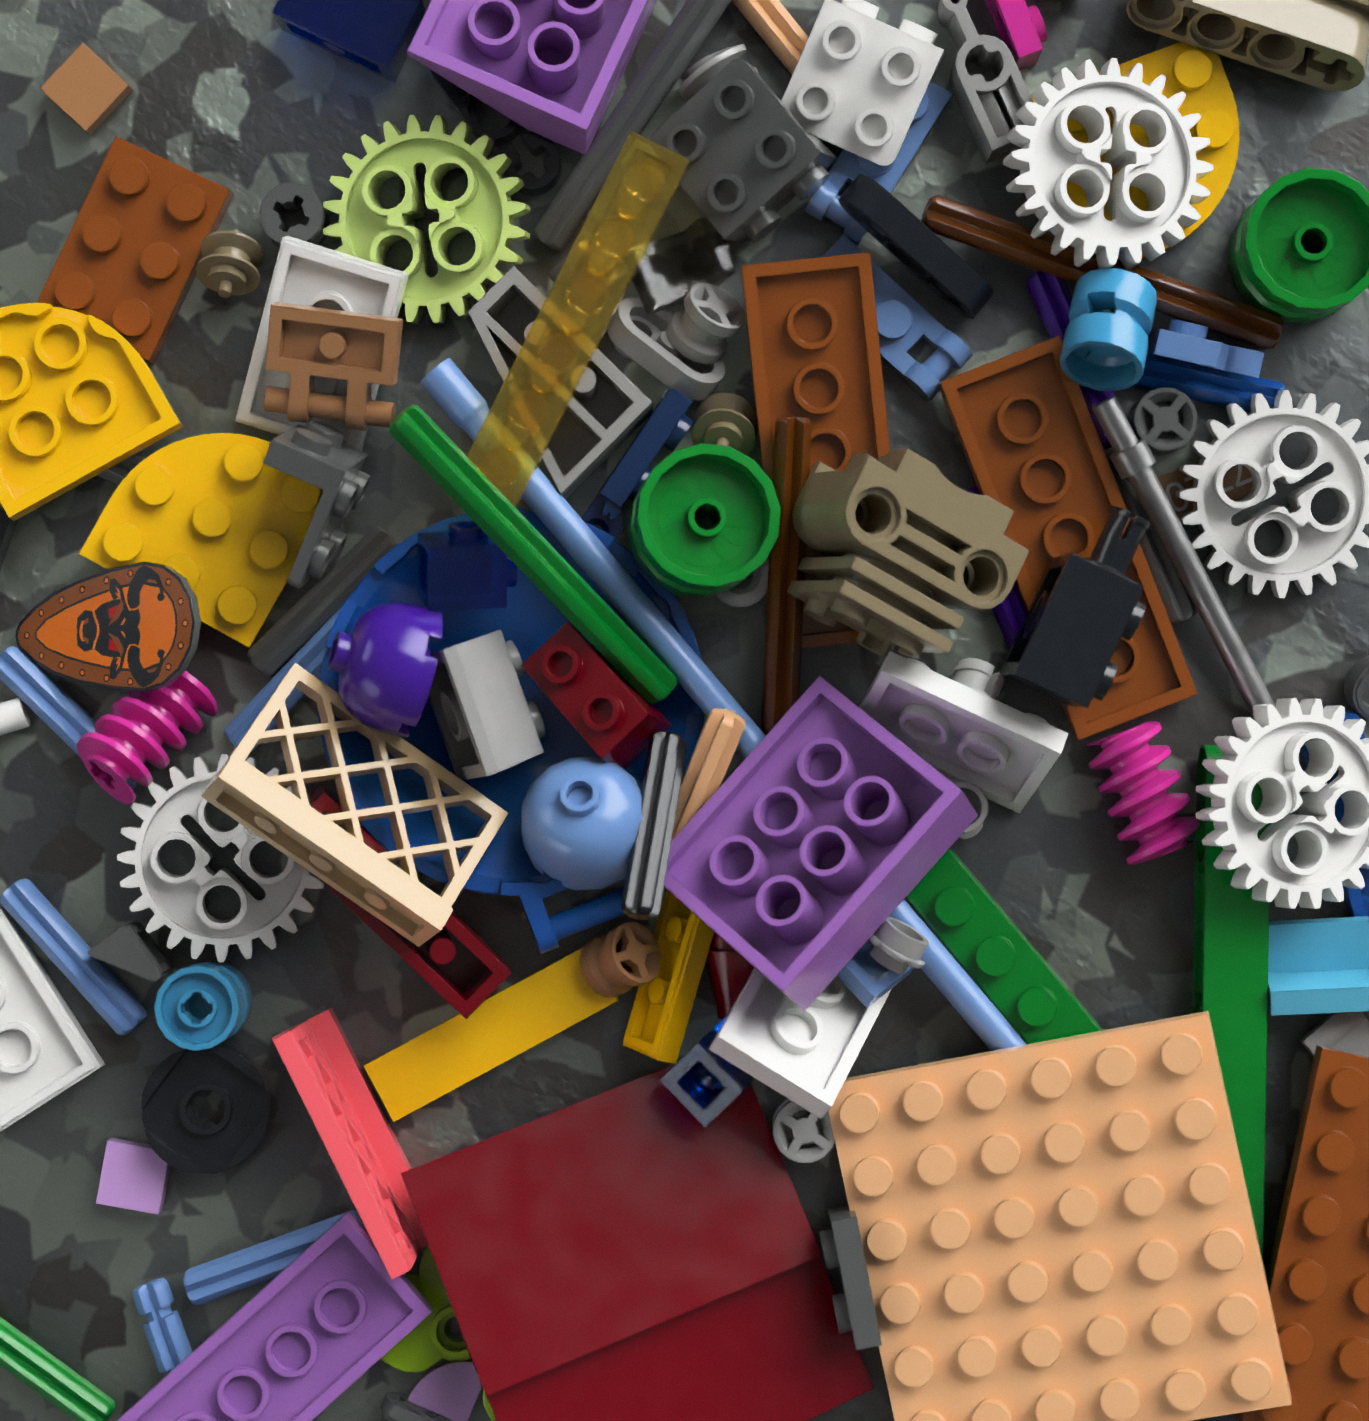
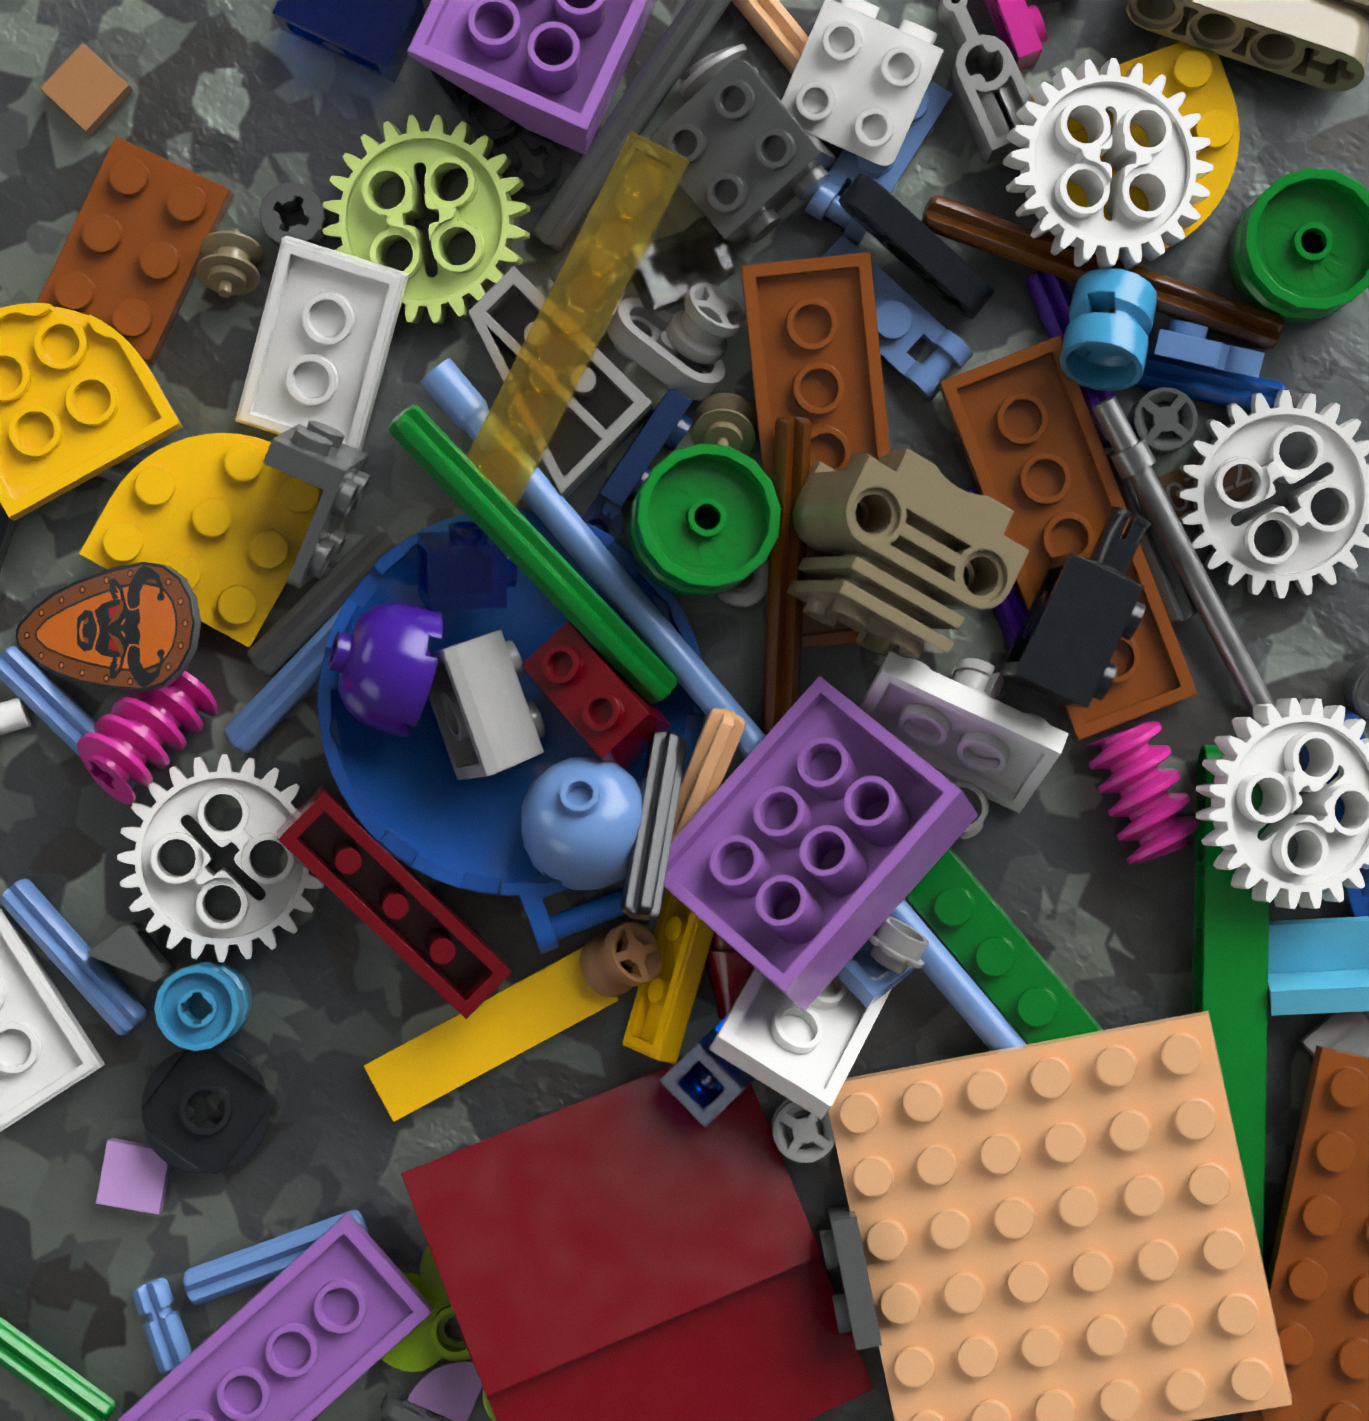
(334, 346): medium nougat plate -> none
(338, 854): tan fence -> none
(354, 1135): coral fence -> none

